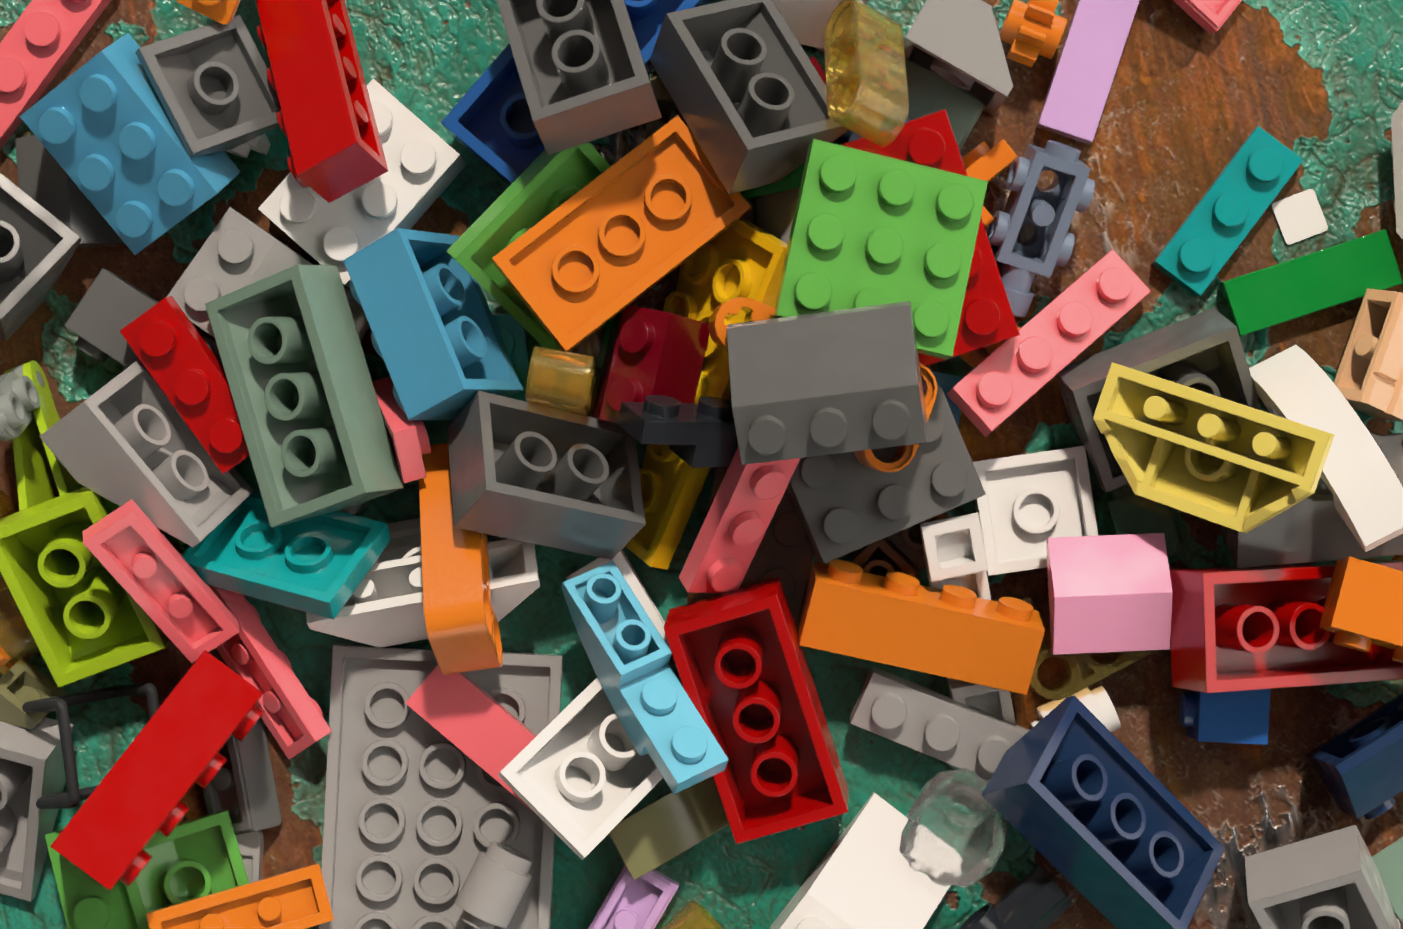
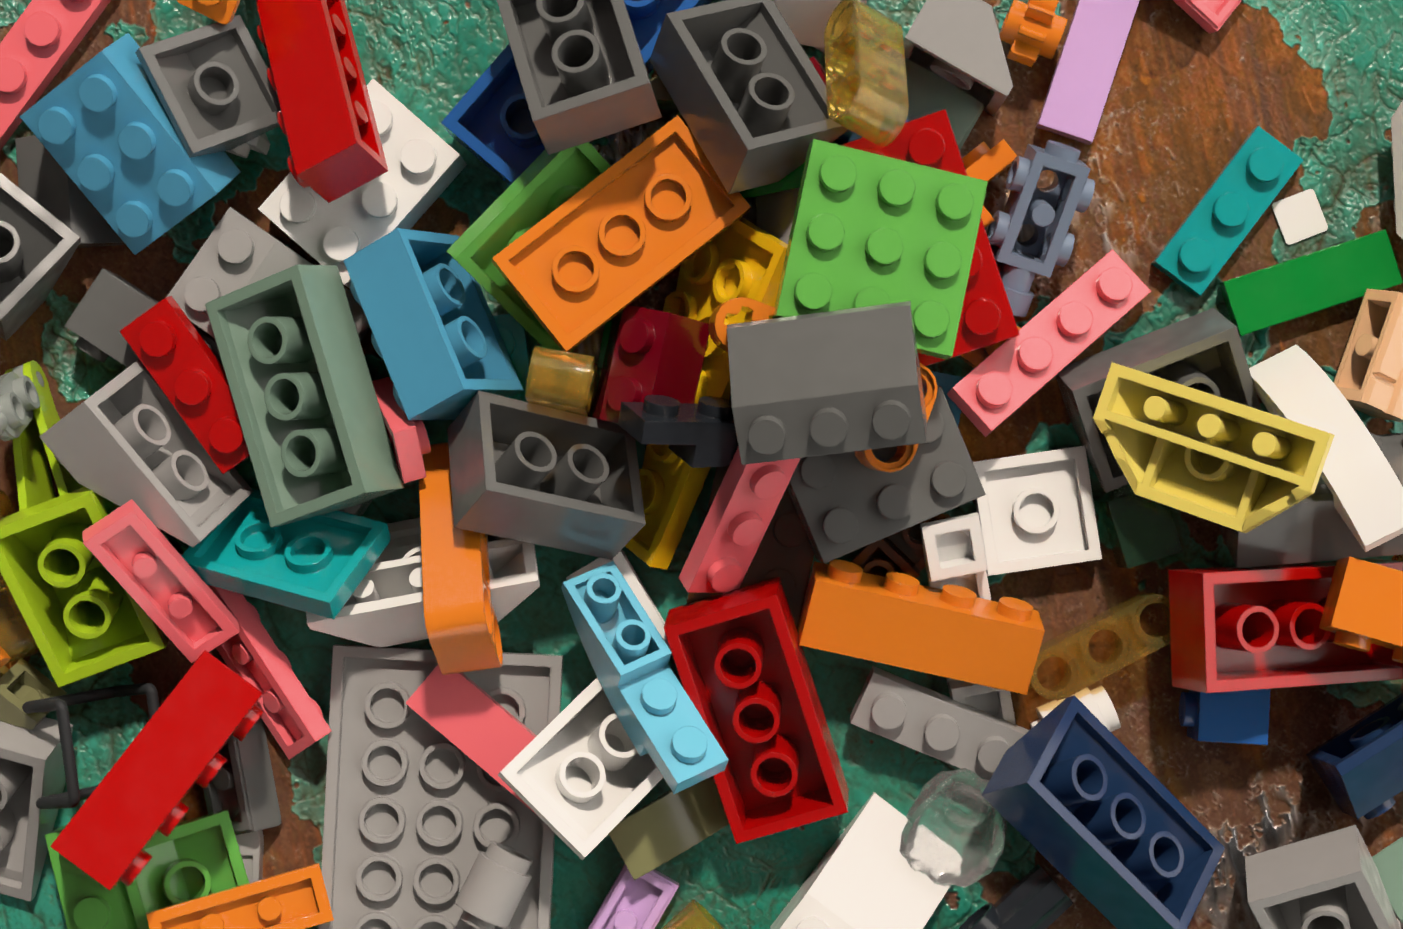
(1109, 593): bright pink slope -> none

